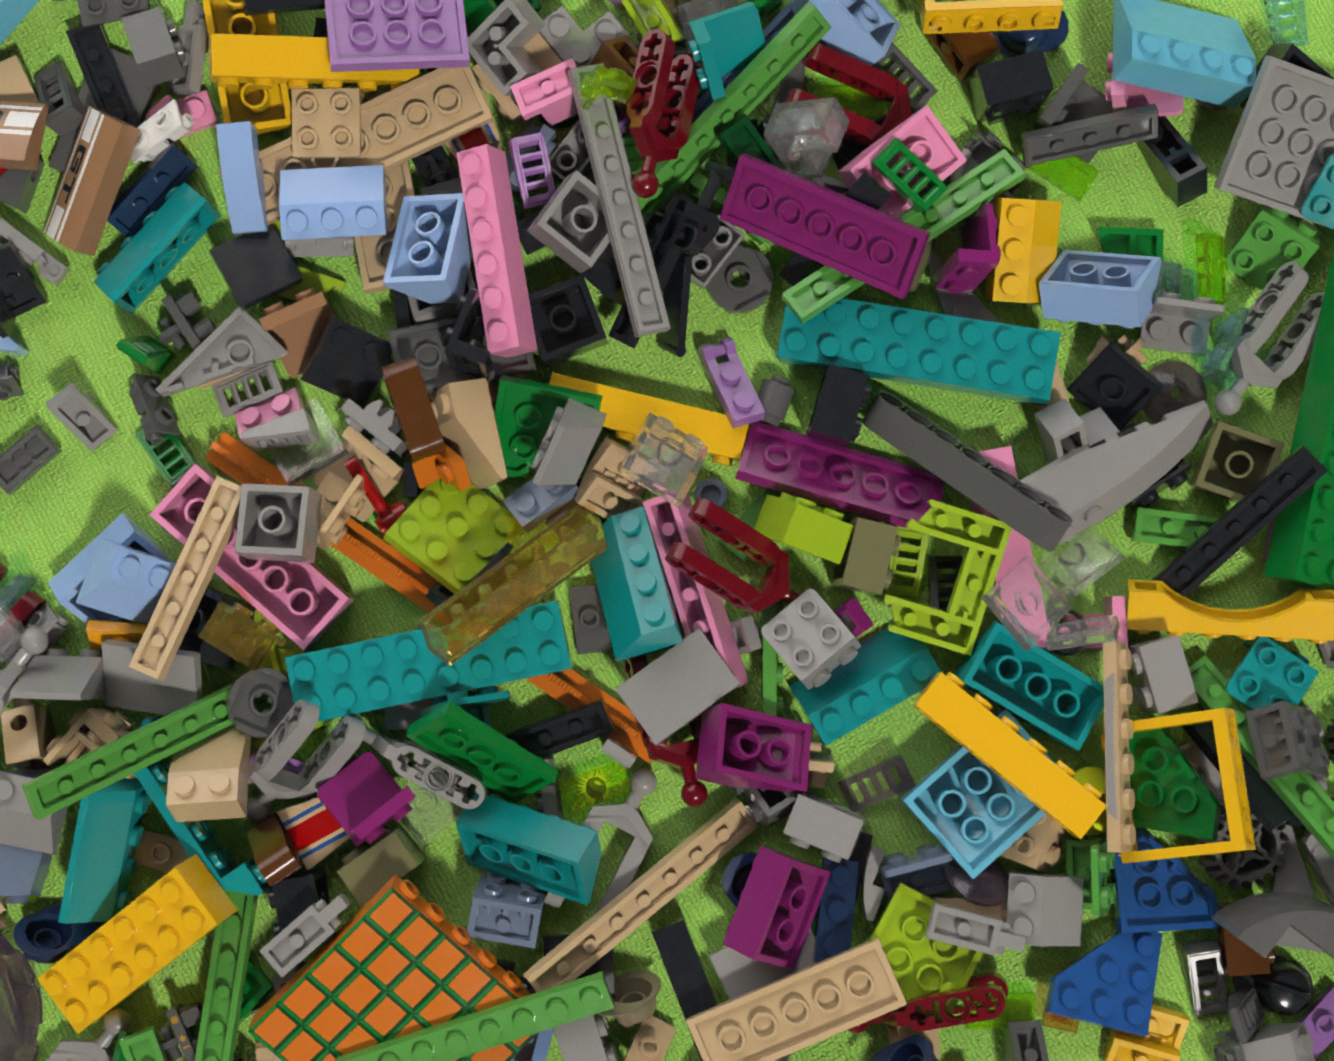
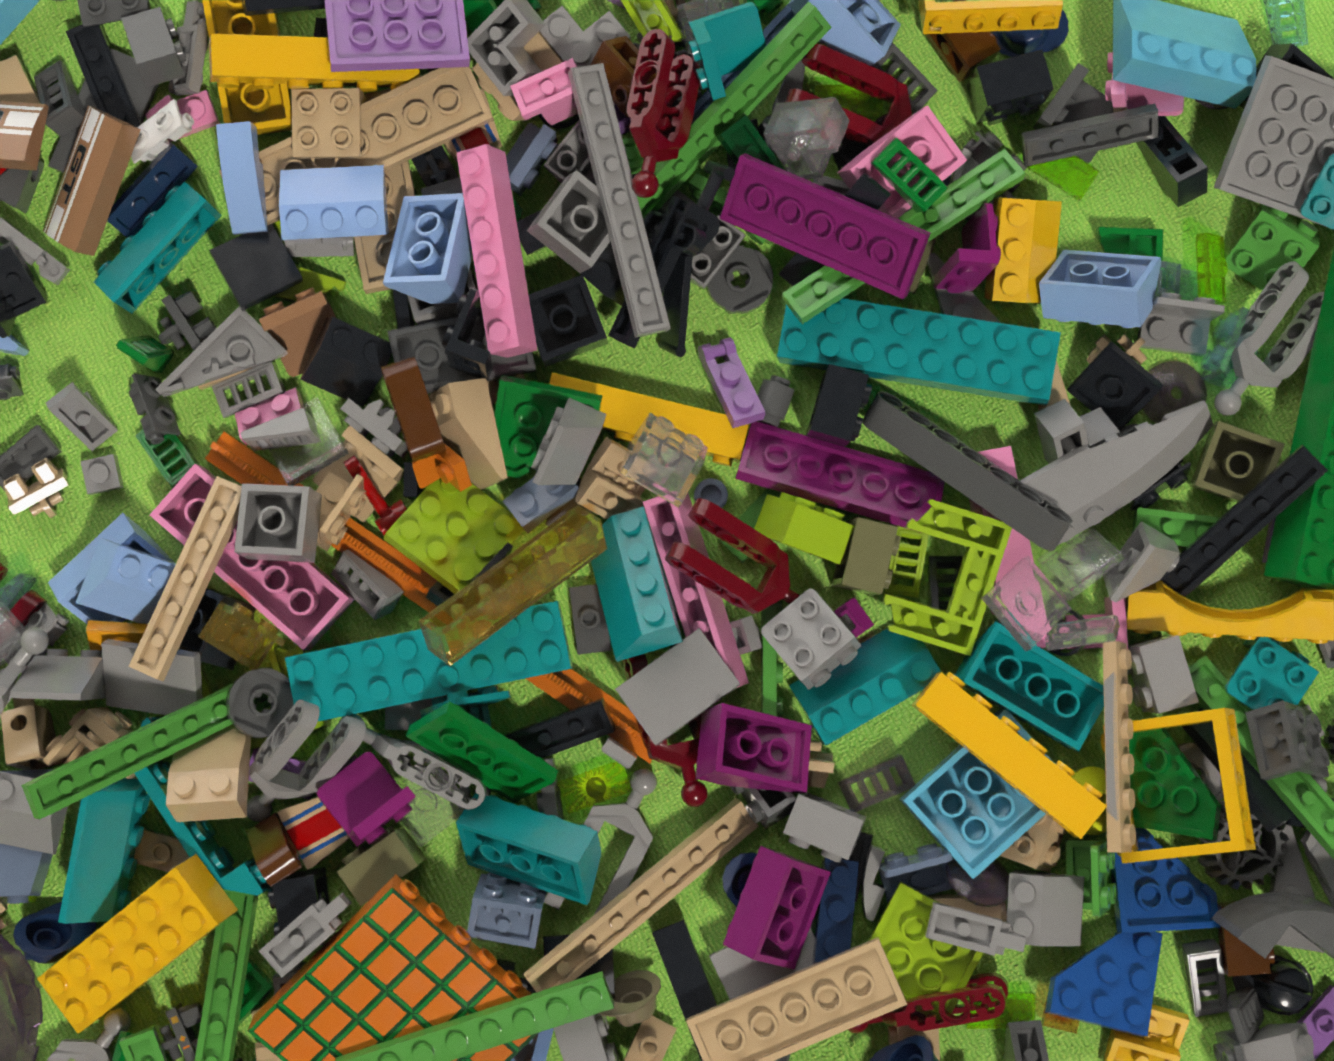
(23, 496): none -> tan hips
(102, 474): none -> light grey plate
(384, 591): none -> light grey slope
(545, 168): medium lavender slope -> none
(608, 83): clear neon green bracket -> none
(1146, 561): none -> light grey slope

